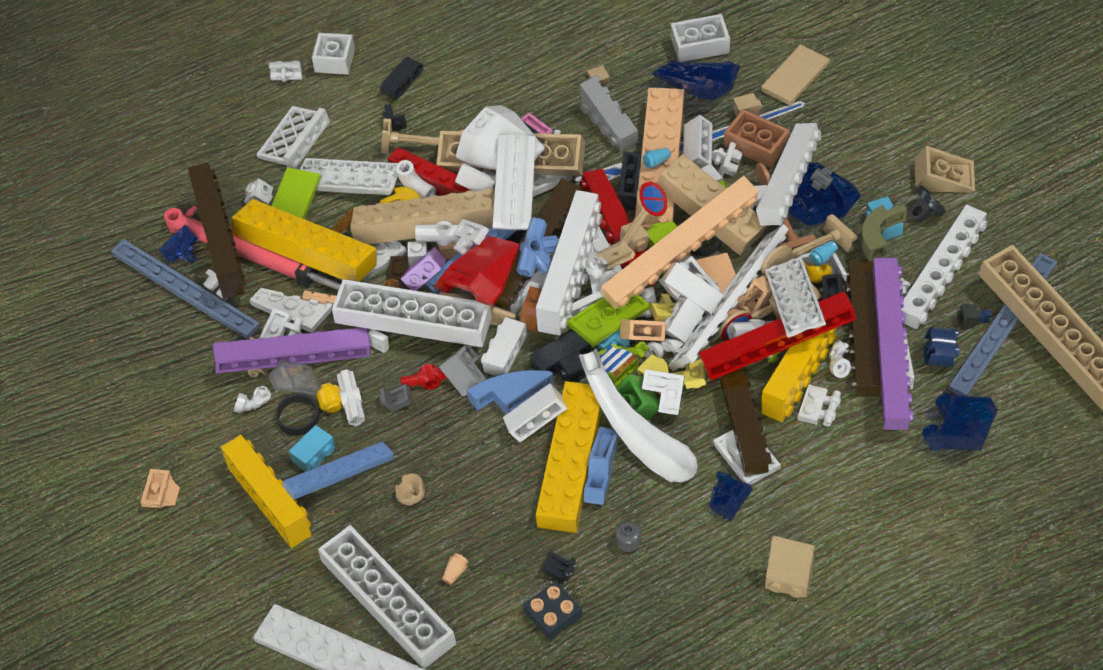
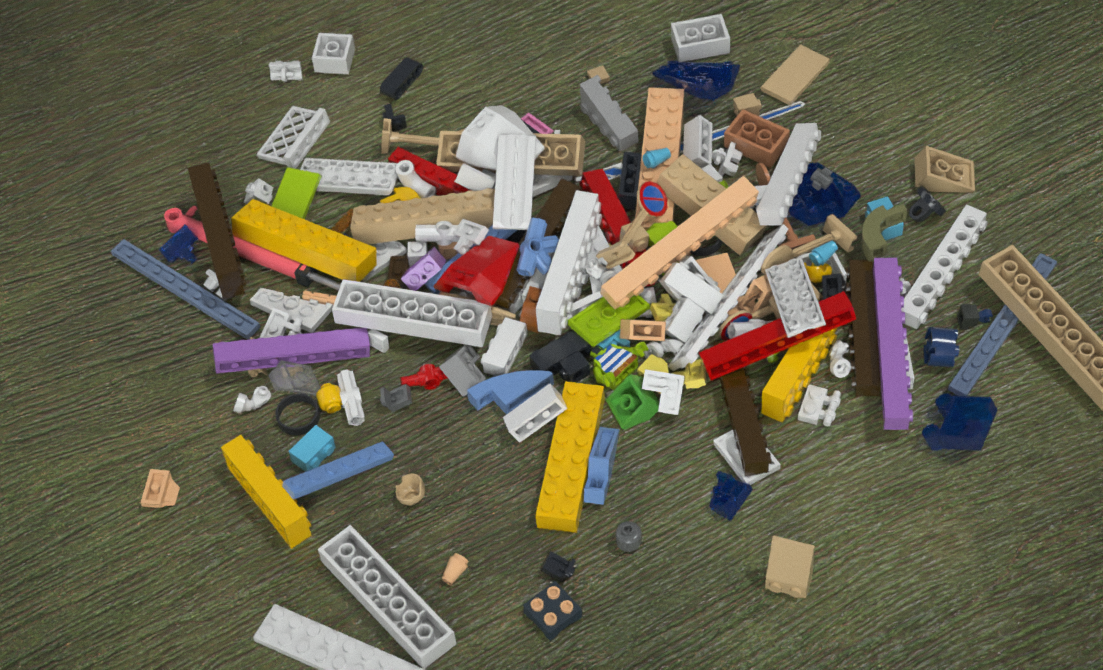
(652, 446): white animal -> none

